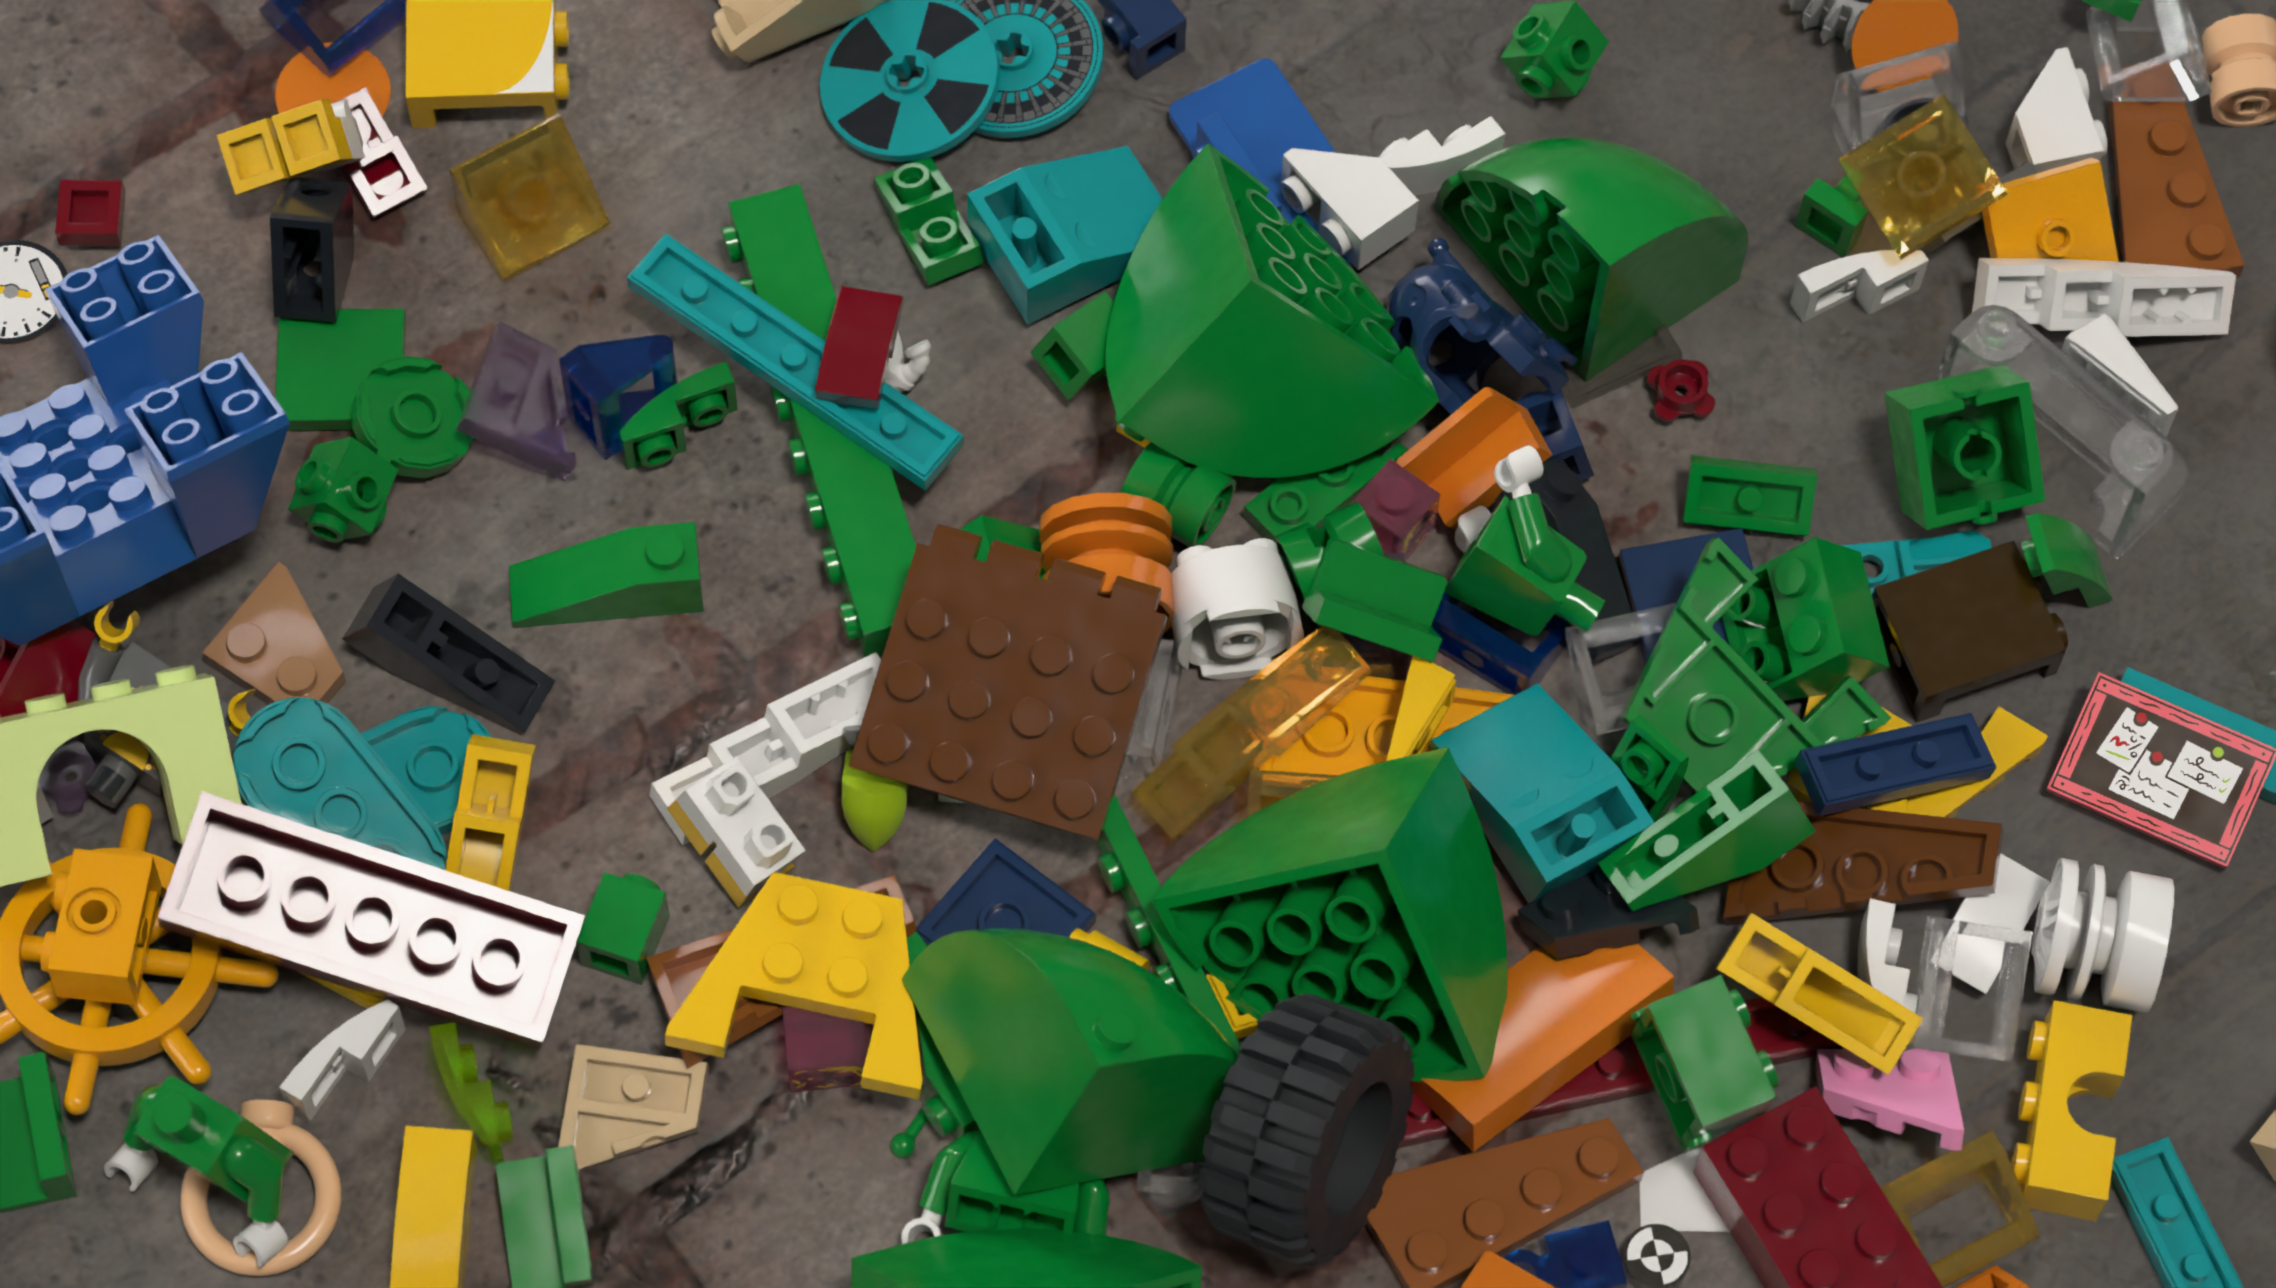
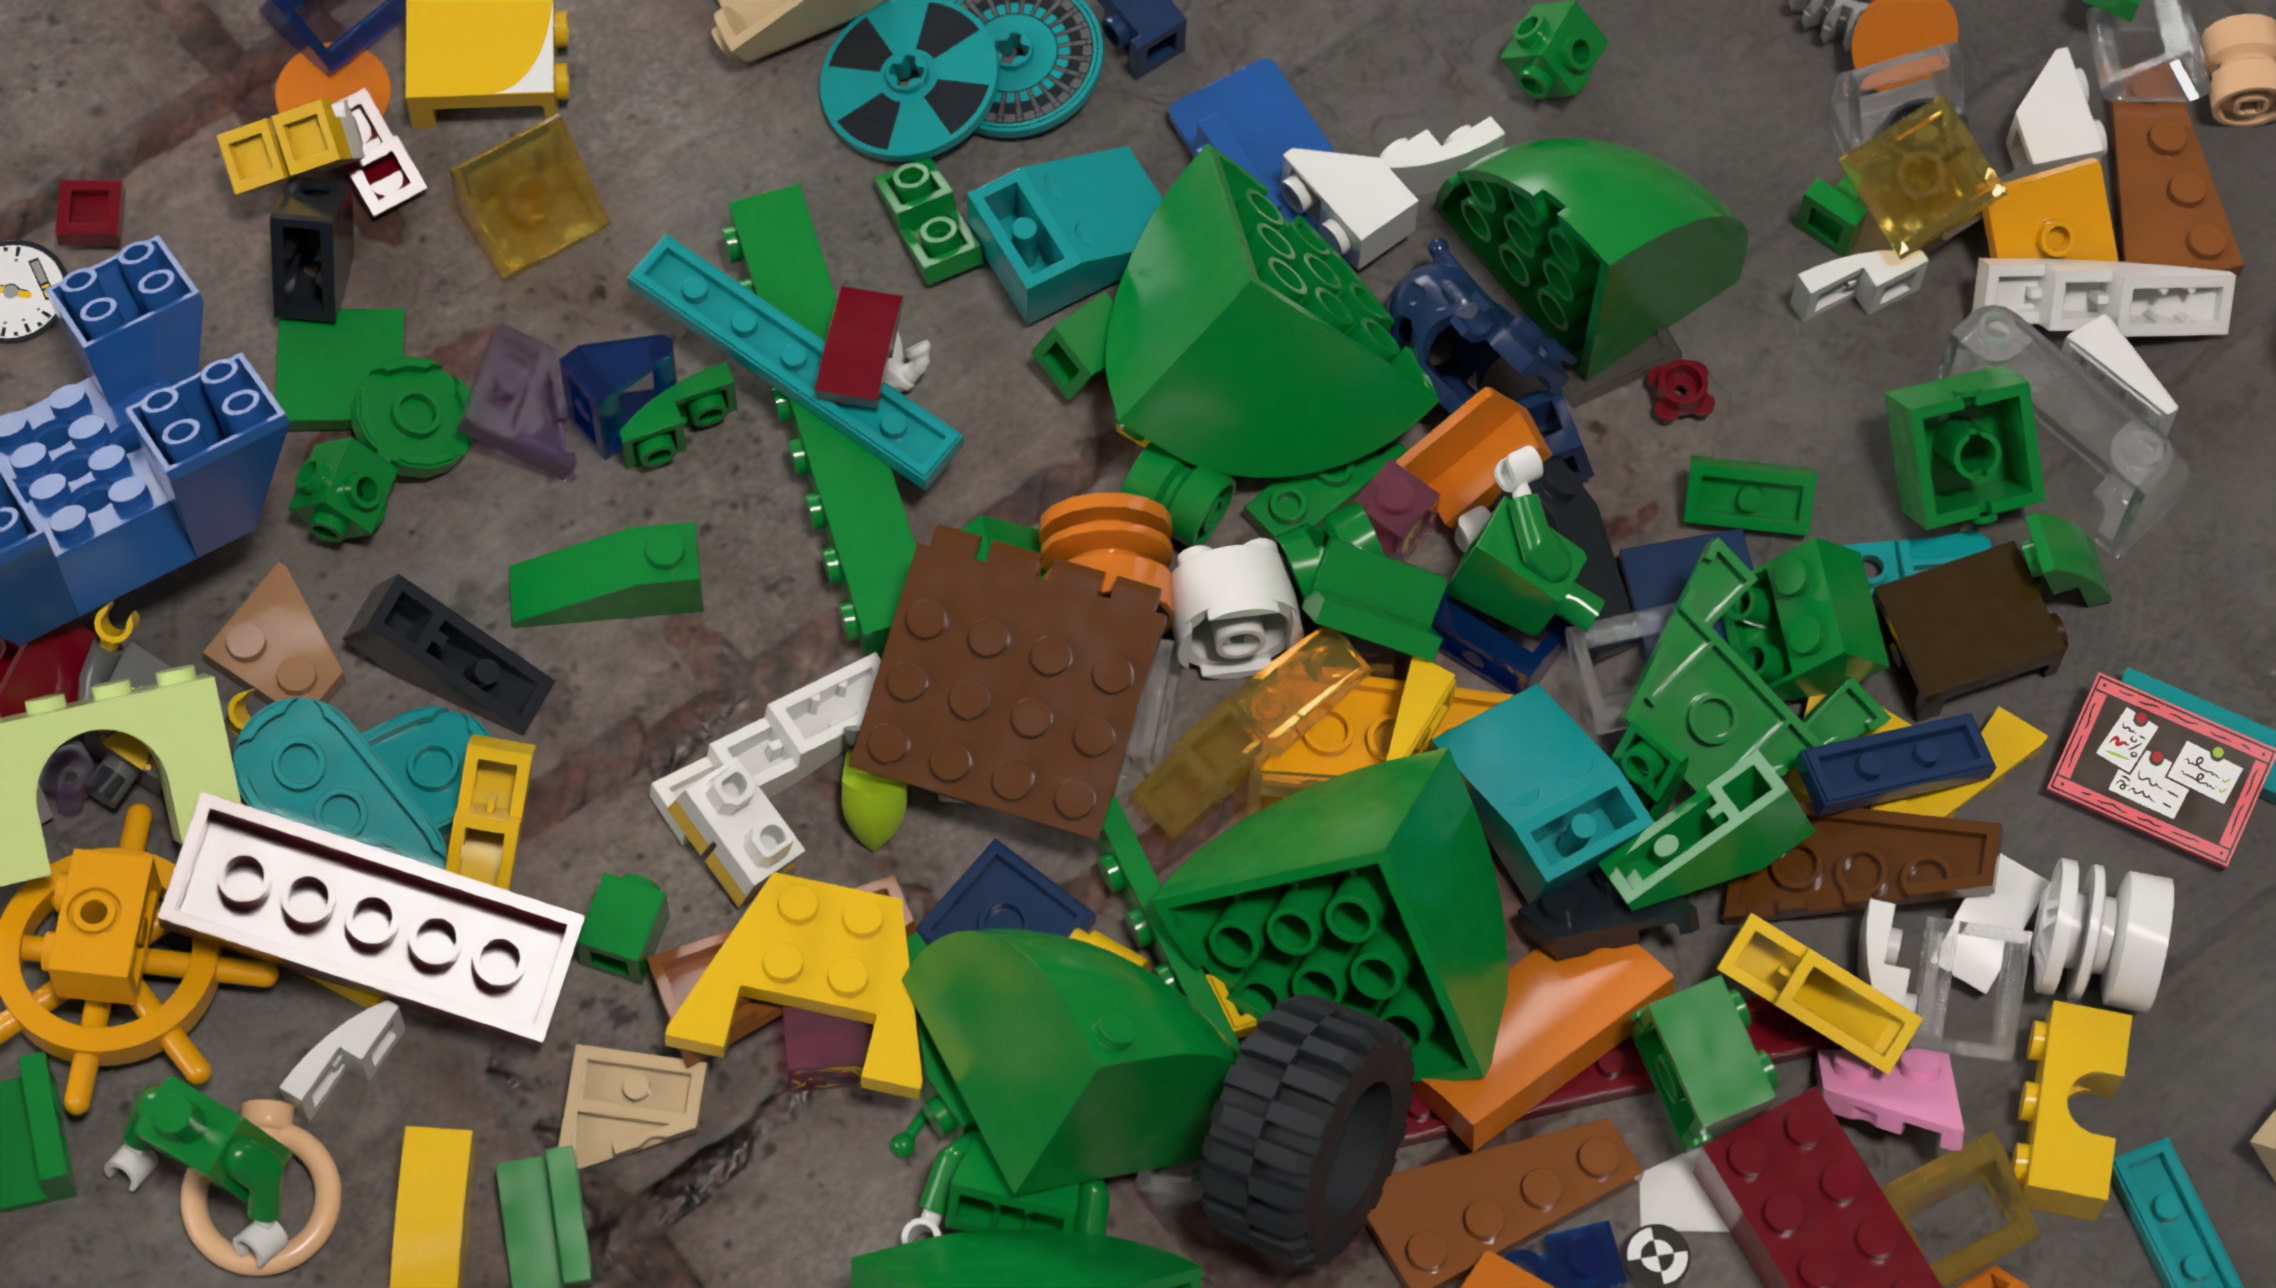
(470, 1099): clear neon green slope -> none

